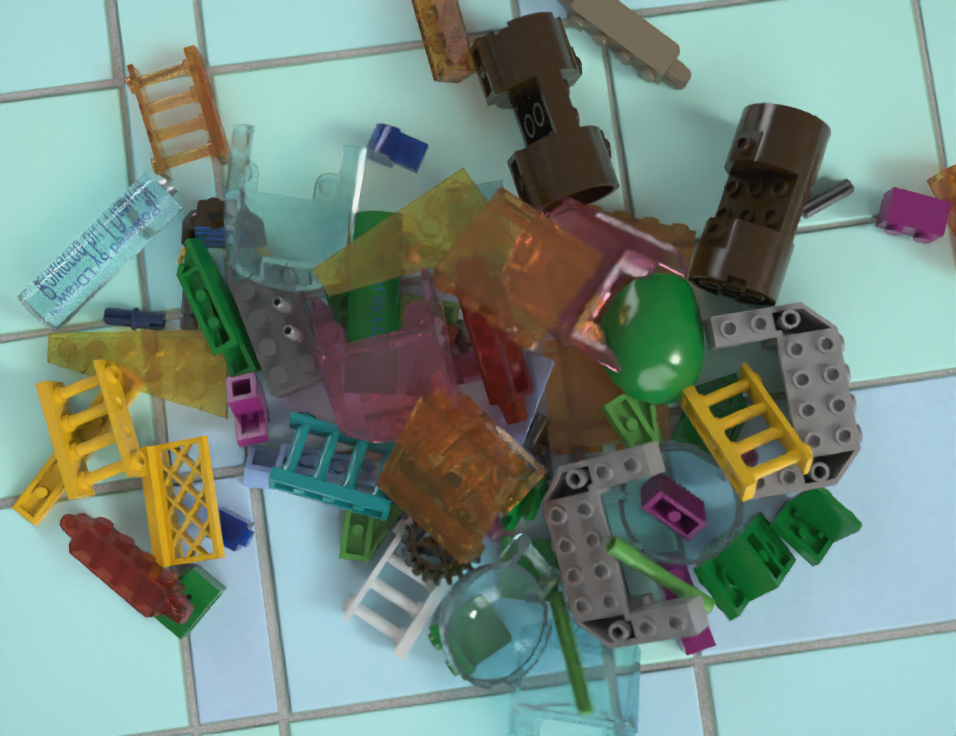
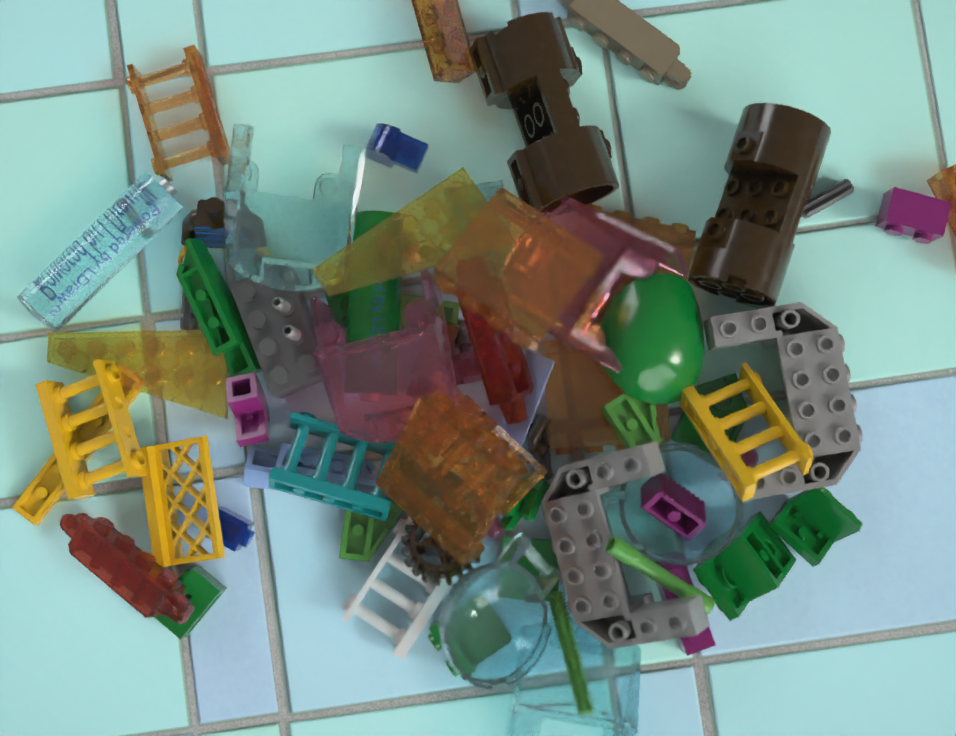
(134, 318): dark blue axle -> none

